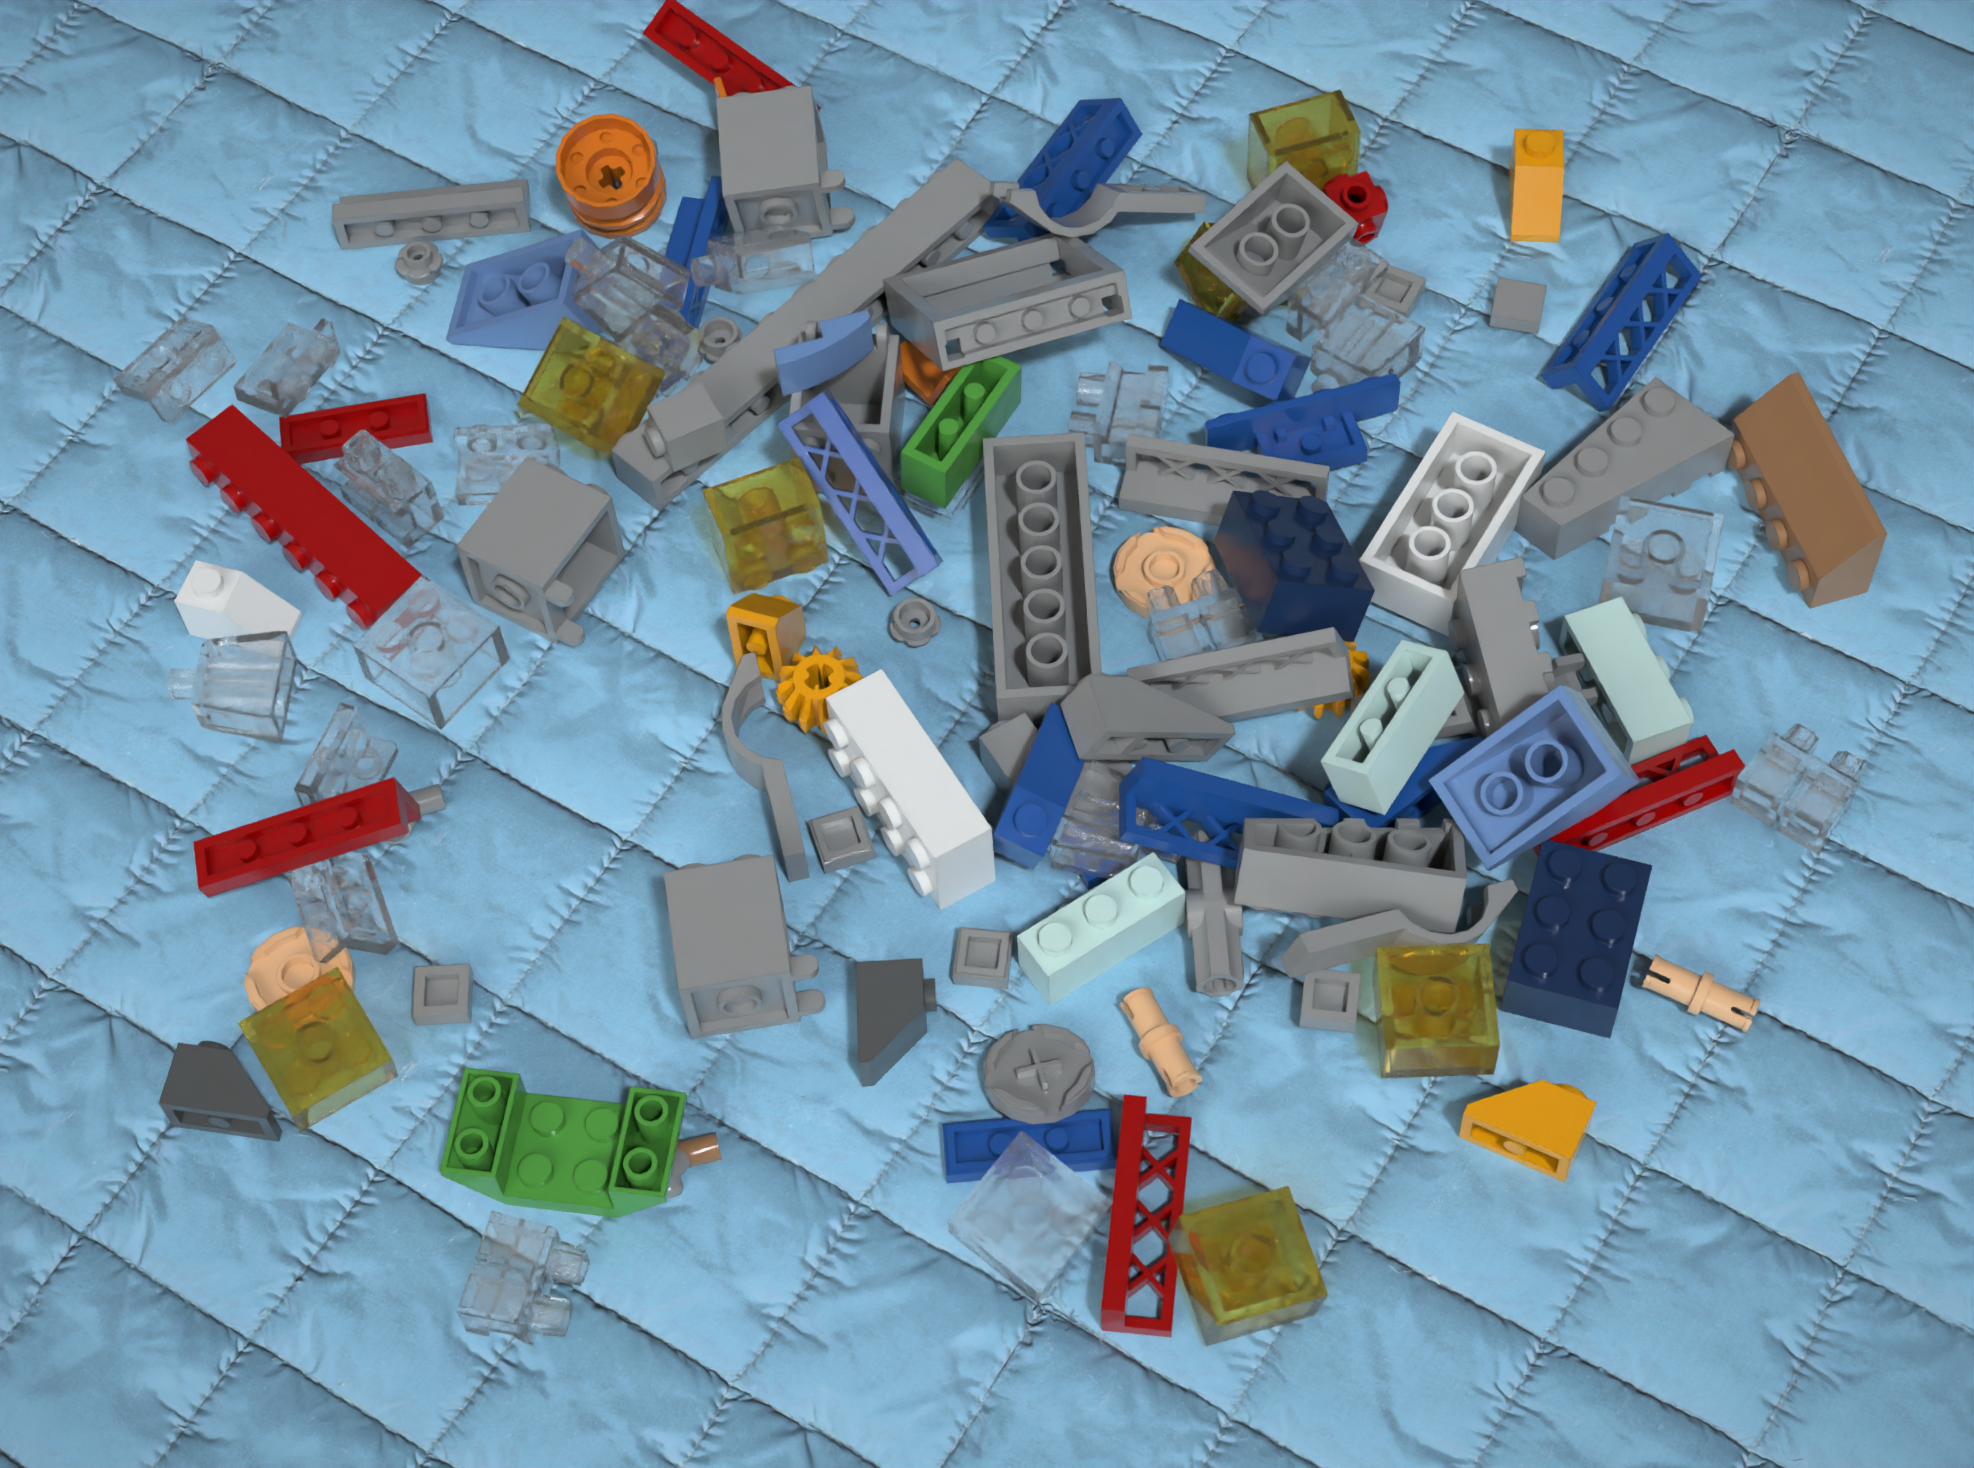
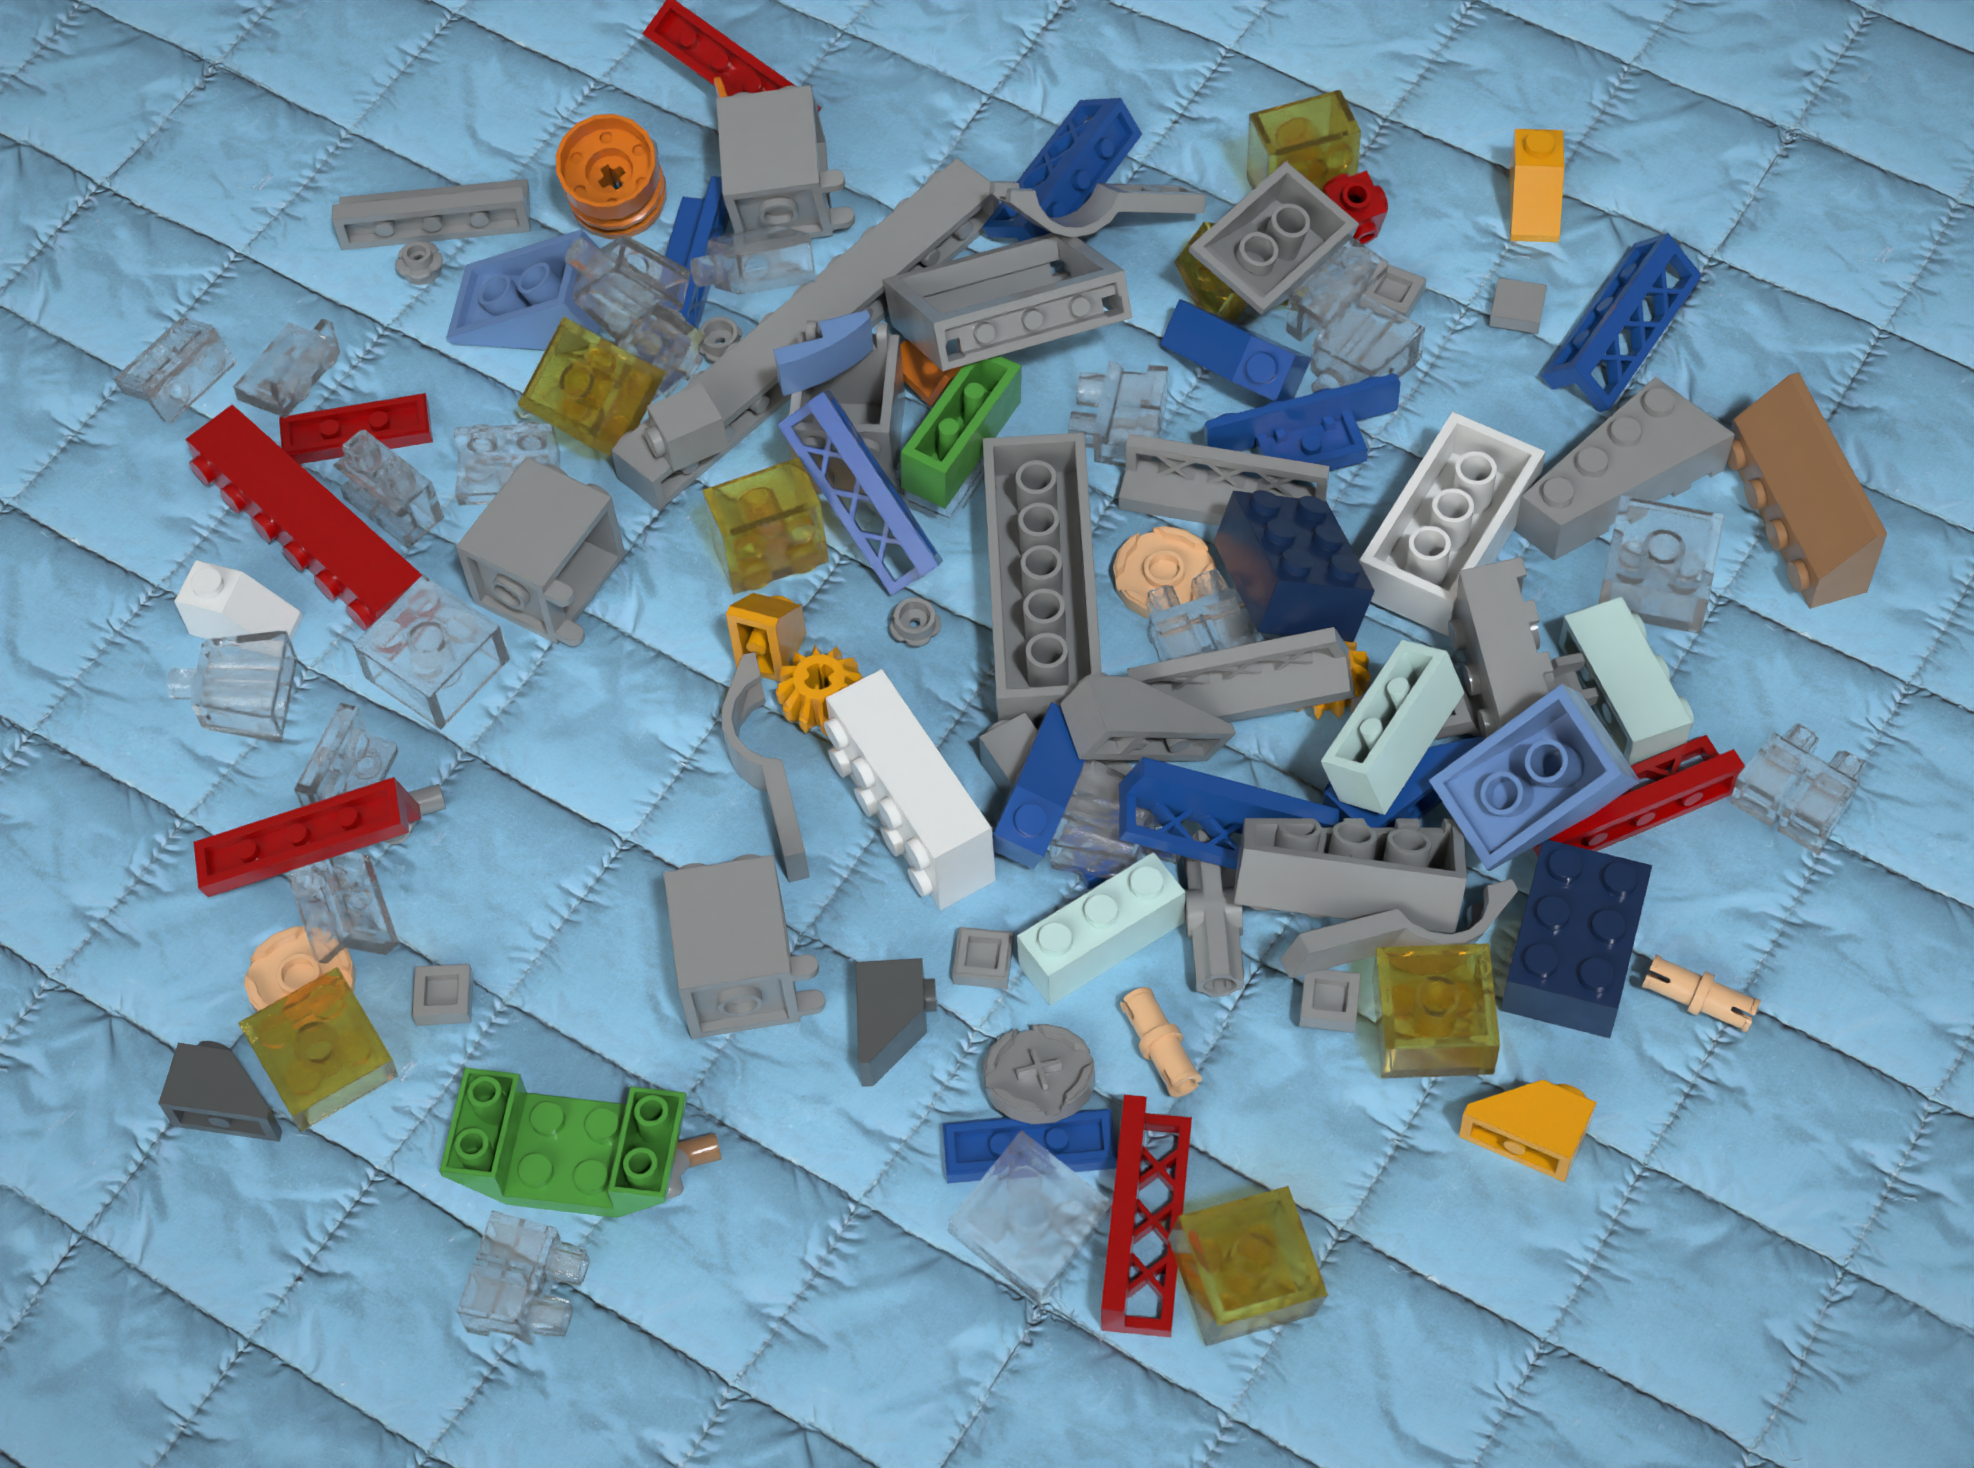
(841, 839): light grey tile -> none

